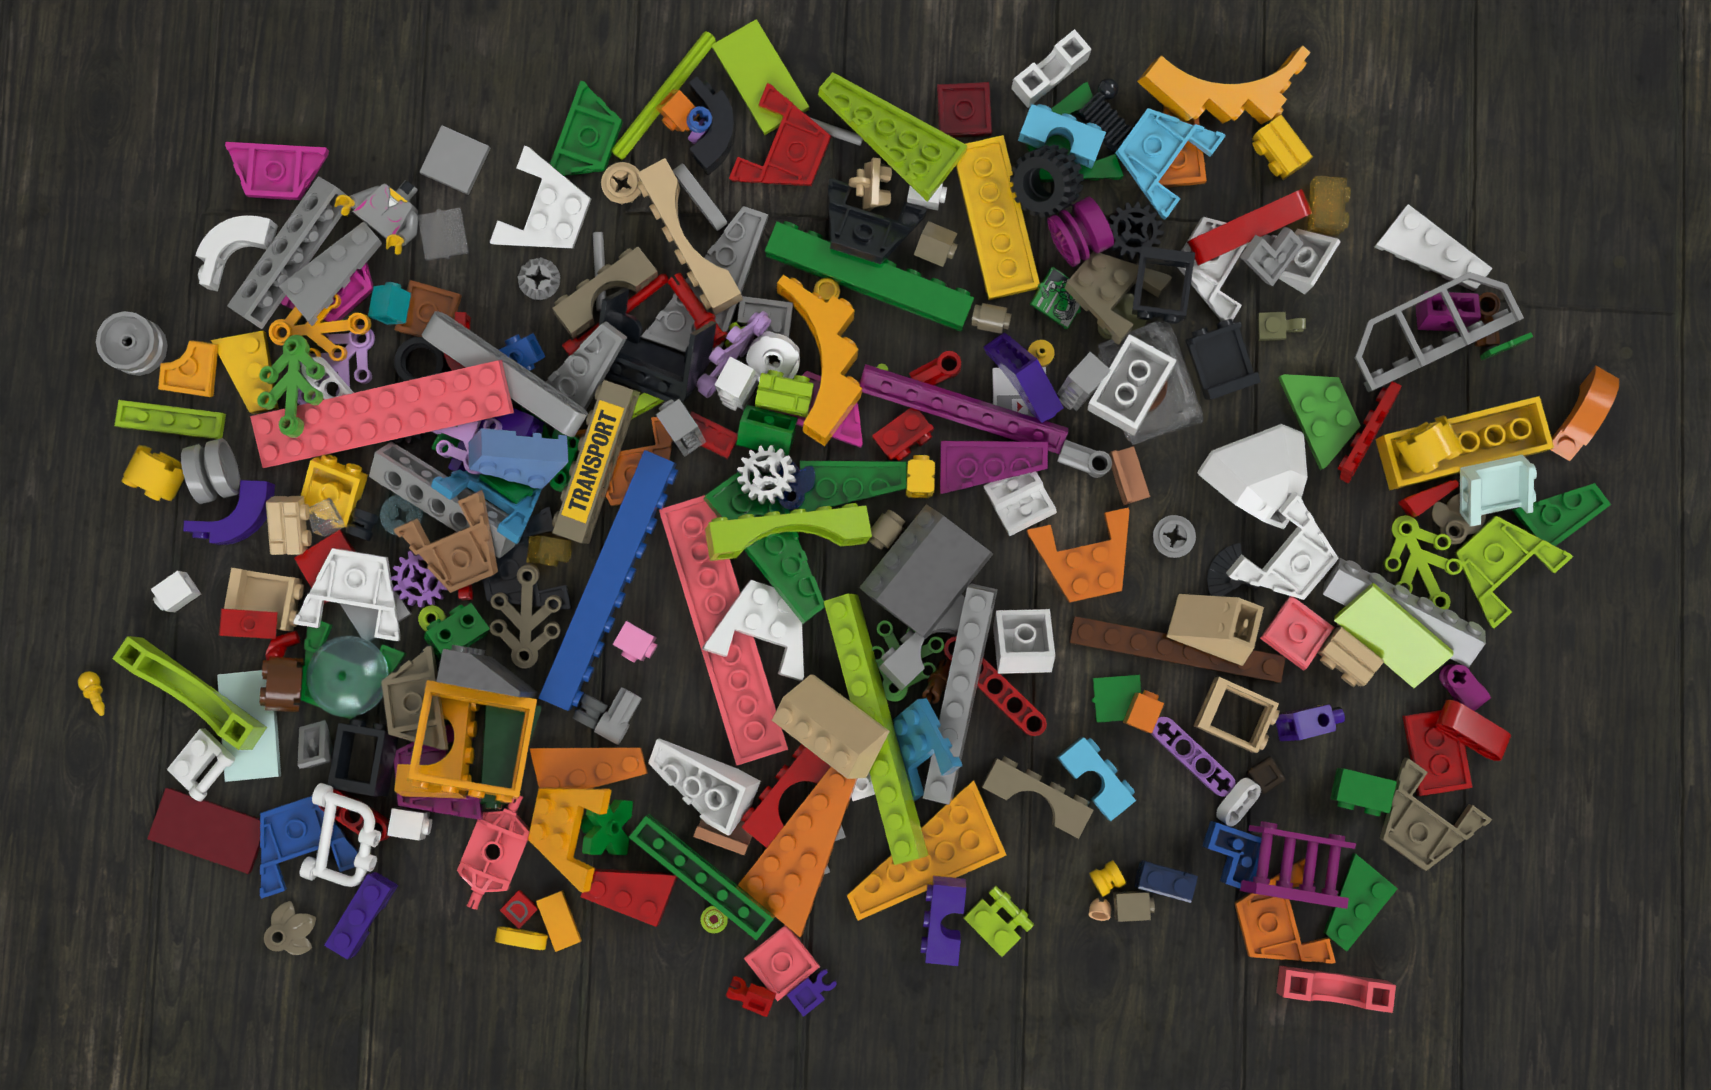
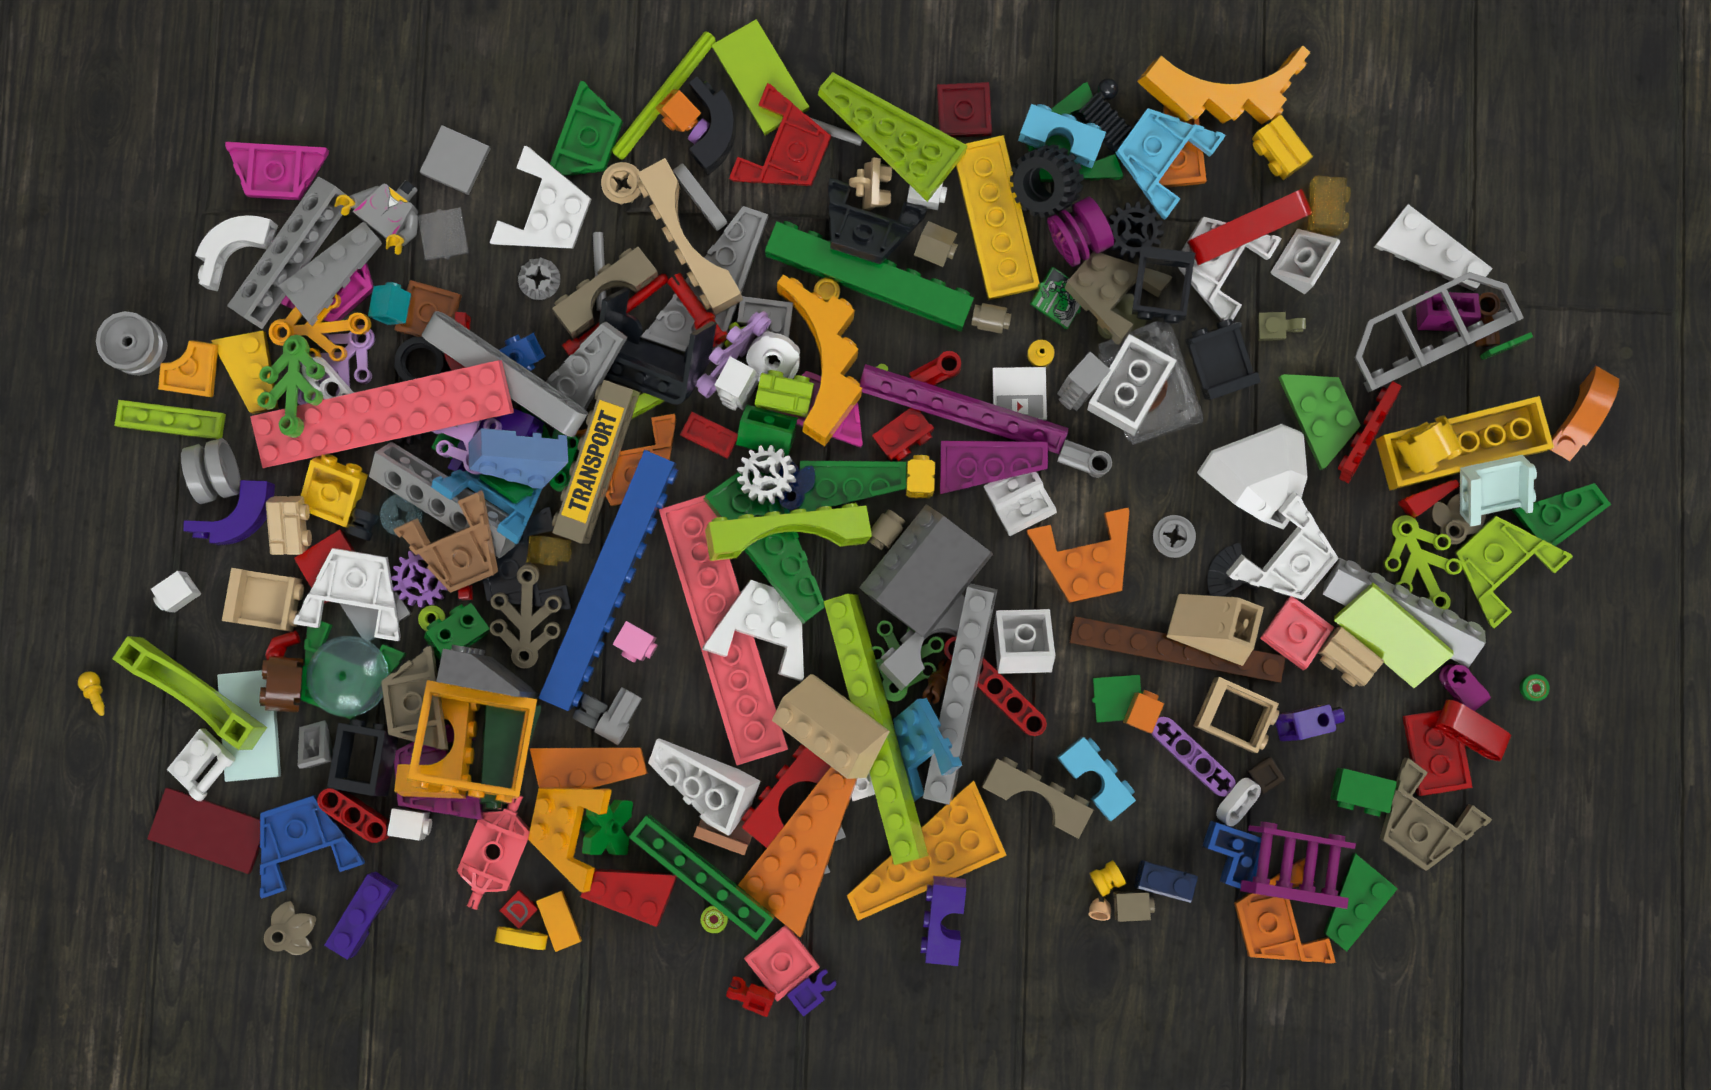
(155, 473): yellow brick -> none
(248, 623): red plate -> none
(325, 518): clear slope -> none
(368, 837): white bar -> none
(680, 426): light grey brick -> none
(694, 125): blue bush -> none
(992, 927): lime plate -> none
(1026, 376): dark purple arch -> none
(1061, 62): white arch -> none
(1128, 475): nougat panel -> none
(1271, 260): light grey plate -> none
(1335, 987): coral arch -> none
(1534, 687): none -> green tile

